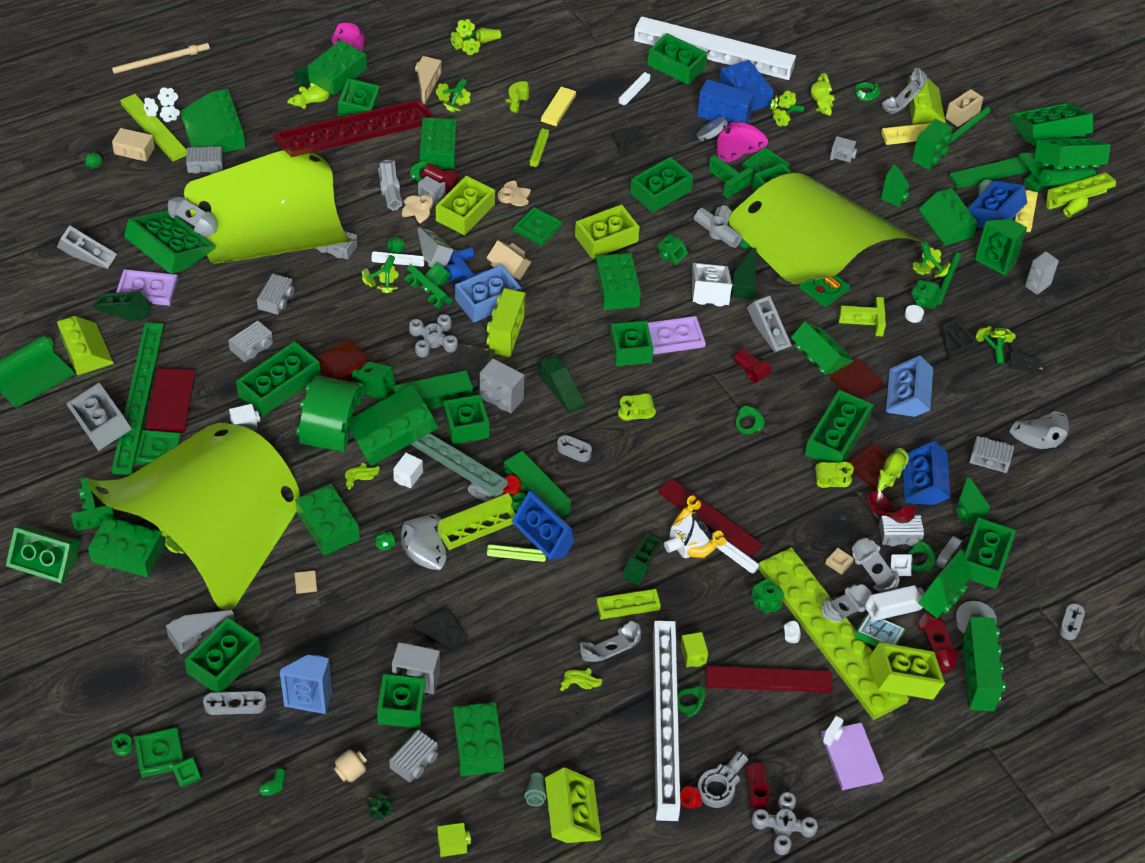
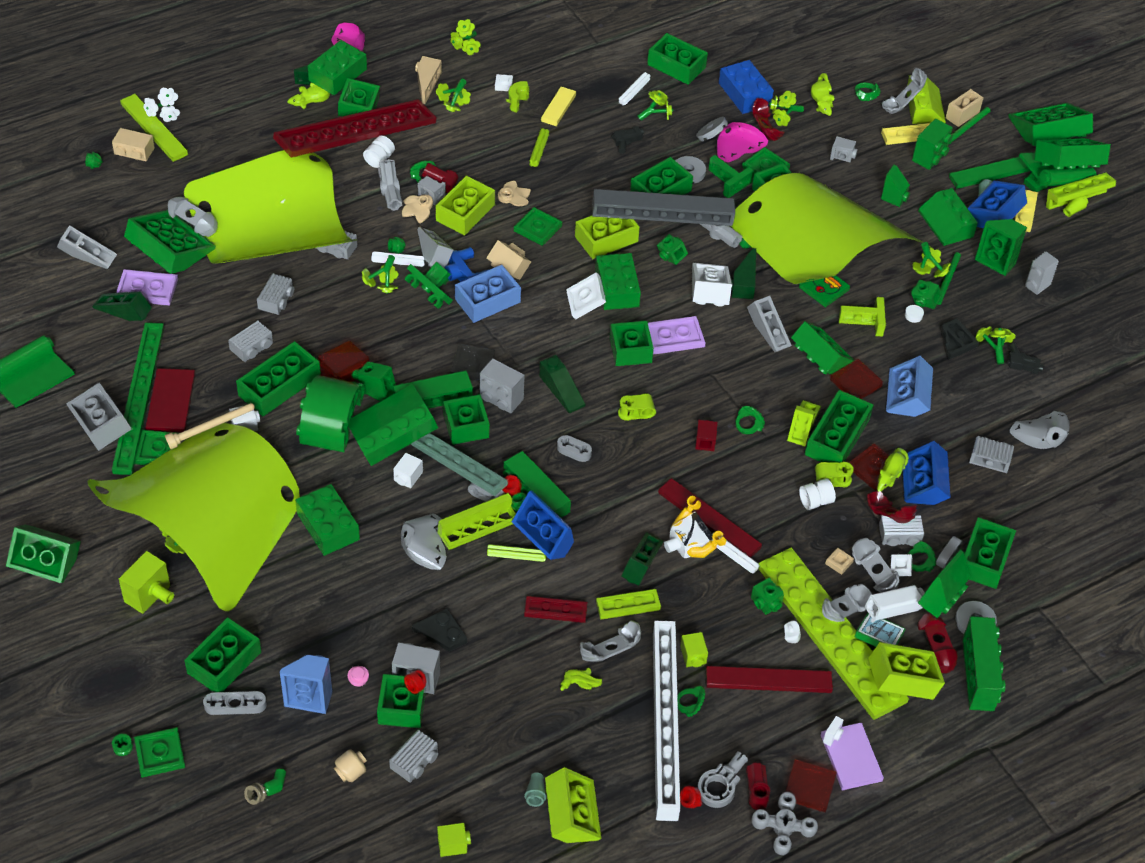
(84, 344): lime slope -> none
(90, 516): green bracket -> none
(126, 547): green brick -> none
(146, 583): none -> lime brick
(174, 439): none -> tan piece
(186, 772): green plate -> none
(192, 50): tan bar -> none
(195, 628): light grey slope -> none
(204, 159): light grey brick -> none
(213, 122): green slope -> none
(261, 792): none -> dark tan bush
(305, 582): tan tile -> none
(358, 675): none -> bright pink plate
(360, 472): lime piece -> none
(378, 151): none -> white wheel
(379, 806): dark green gear -> none
(385, 541): green plate -> none
(415, 681): none -> red tile
(433, 335): light grey gear -> none
(439, 142): green brick -> none
(478, 739): green brick -> none
(486, 35): lime cone -> none
(503, 82): none -> white plate
(506, 322): lime brick -> none
(555, 609): none -> dark red tile
(586, 295): none -> white plate
(658, 98): none -> plant
(663, 207): none -> dark grey brick
(696, 165): none -> light grey tile
(706, 435): none -> dark red brick
(719, 48): white brick -> none
(725, 101): blue brick -> none
(755, 369): dark red piece -> none
(761, 113): none -> dark red piece
(802, 422): none -> lime bracket
(811, 785): none -> clear red tile
(815, 494): none -> white wheel
(971, 504): green slope -> none
(1068, 620): light grey beam -> none

